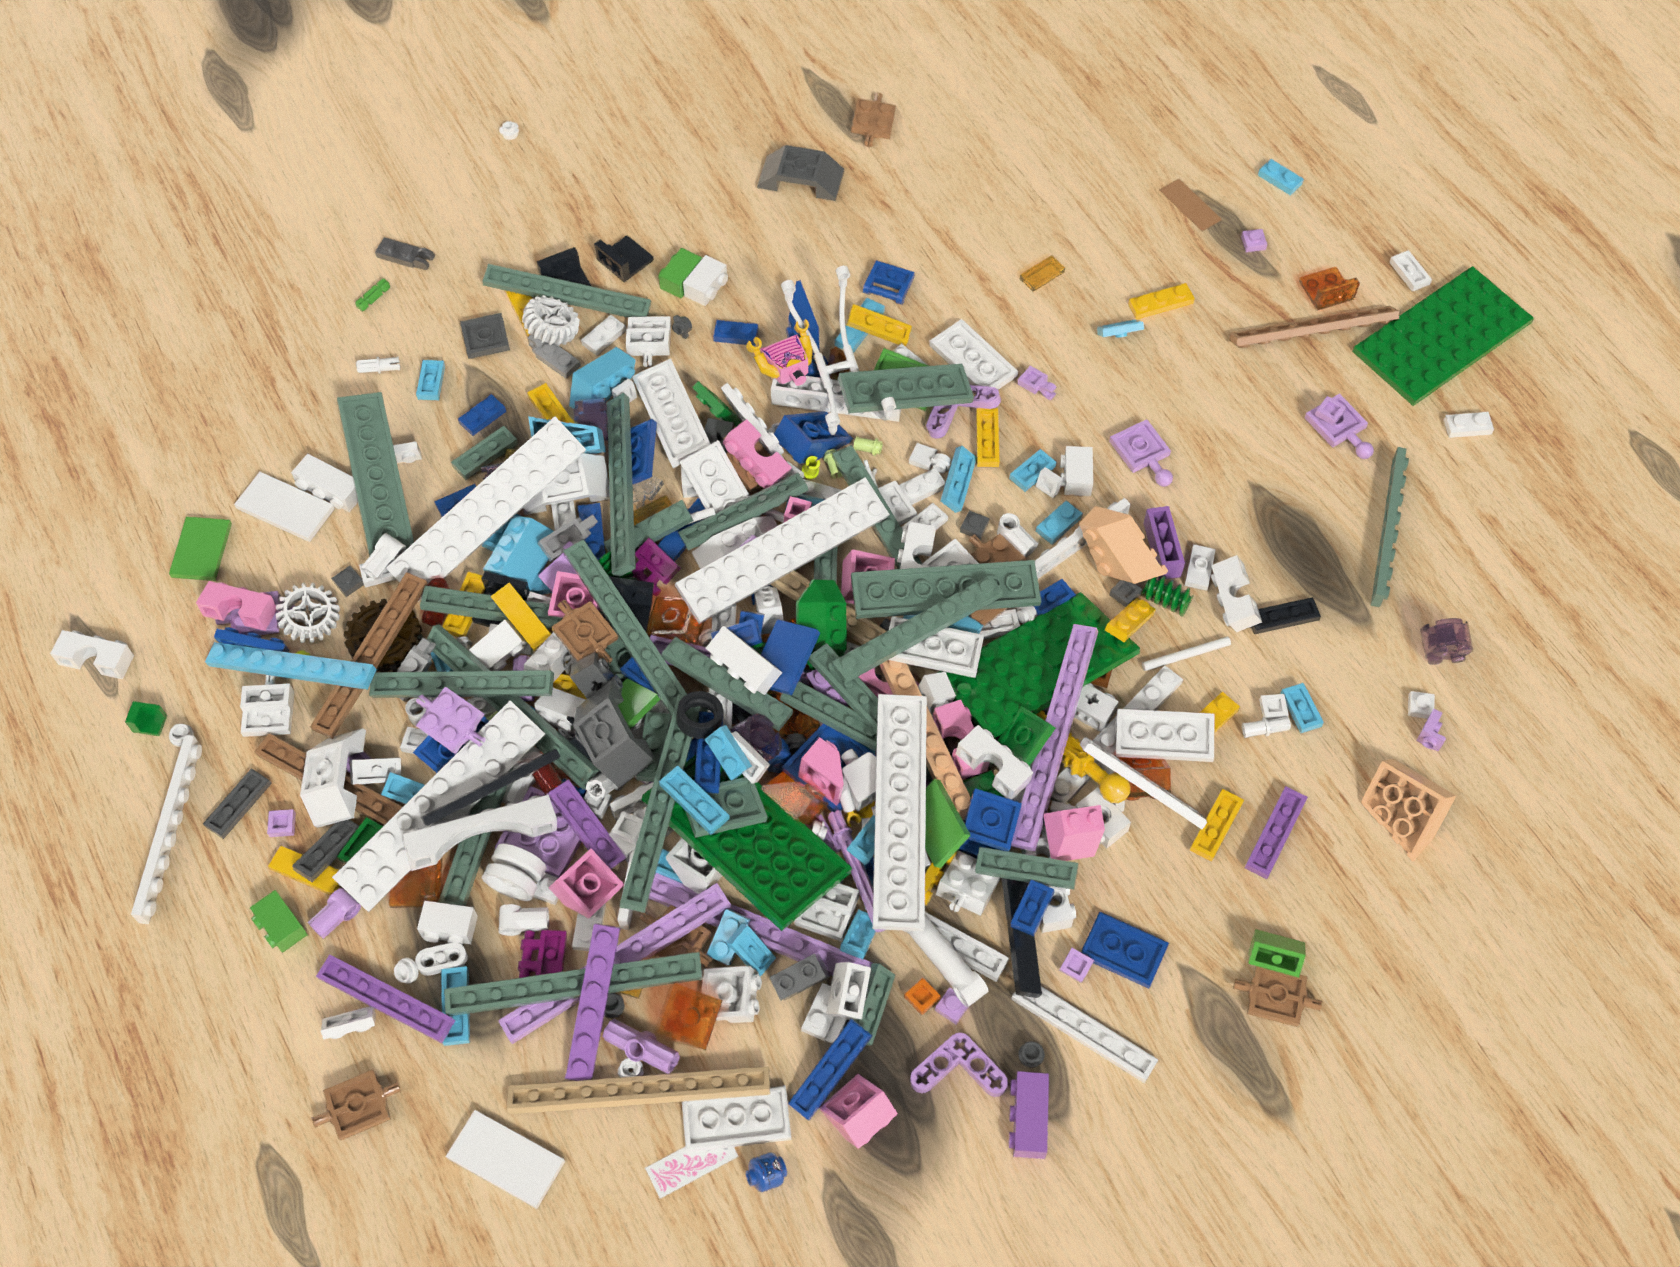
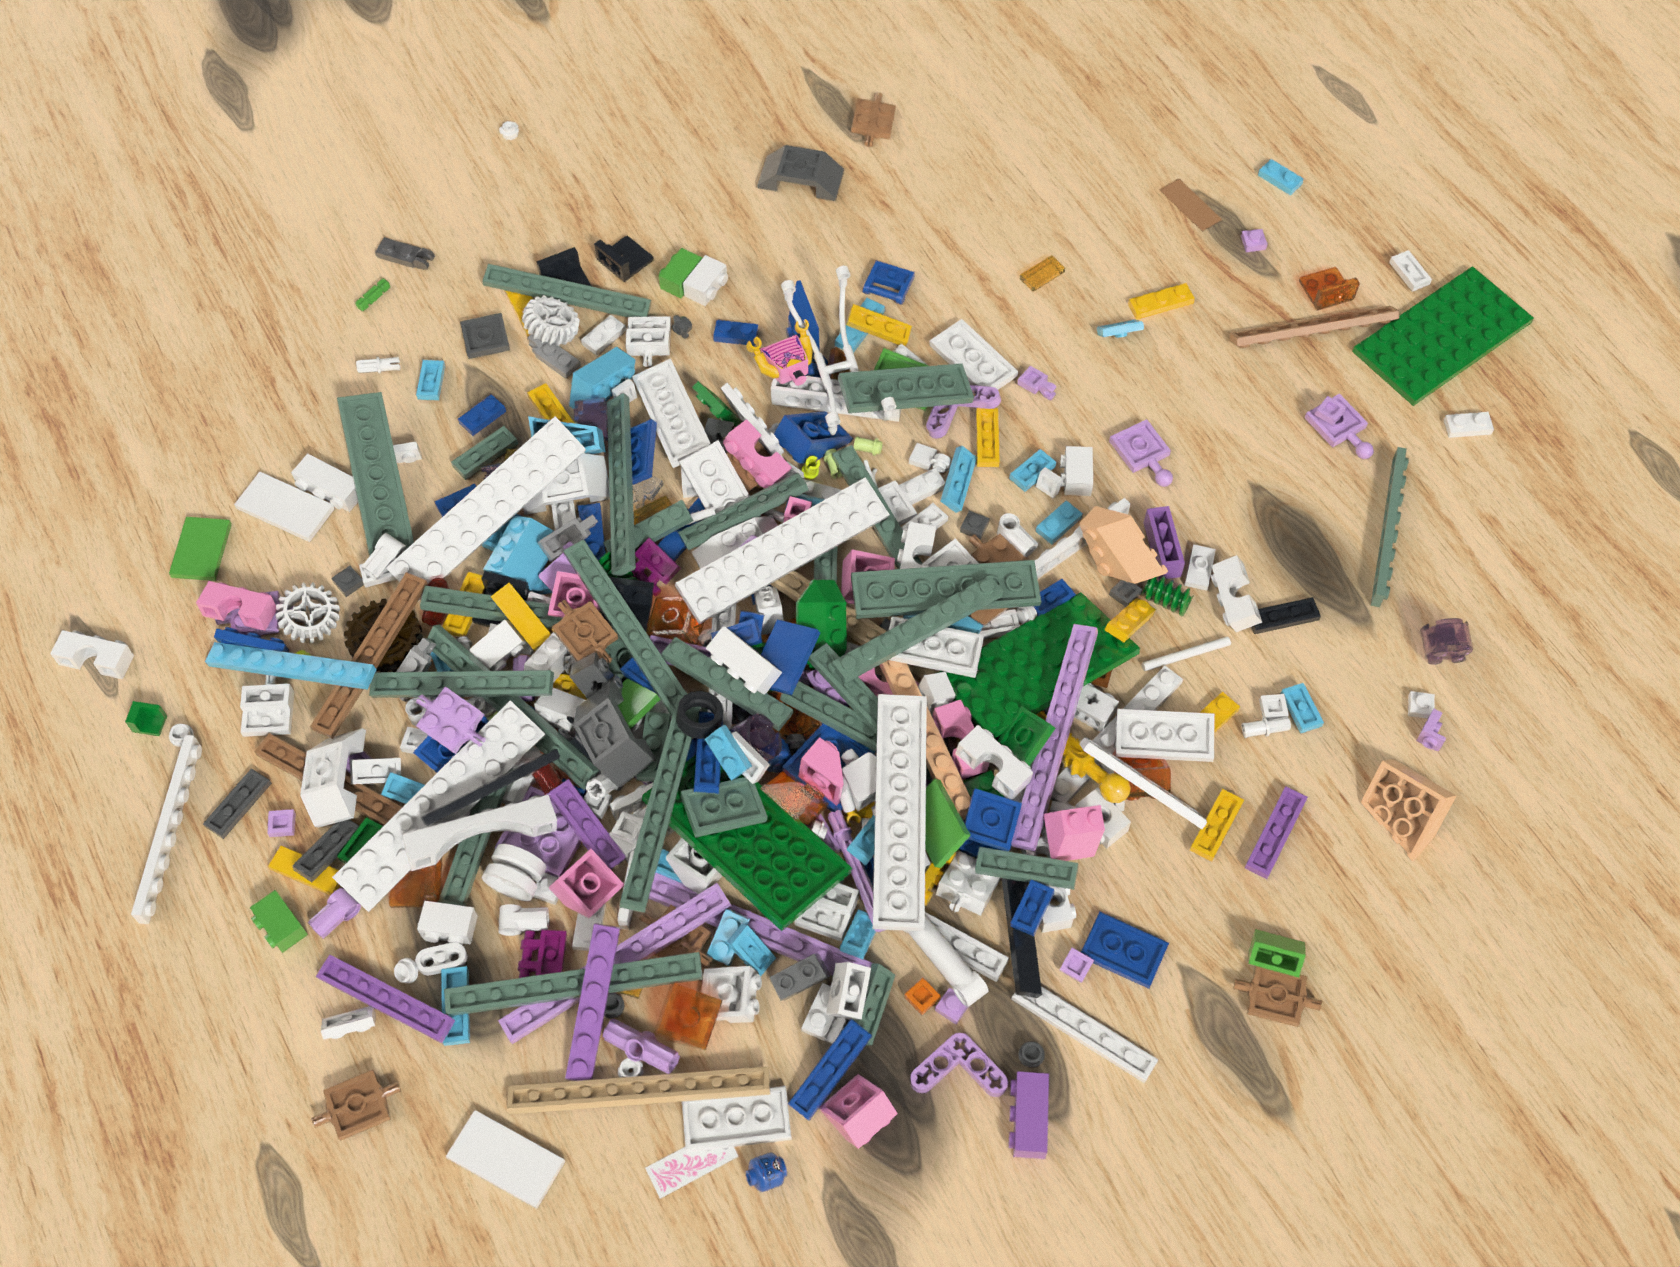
(694, 800): medium azure plate -> none

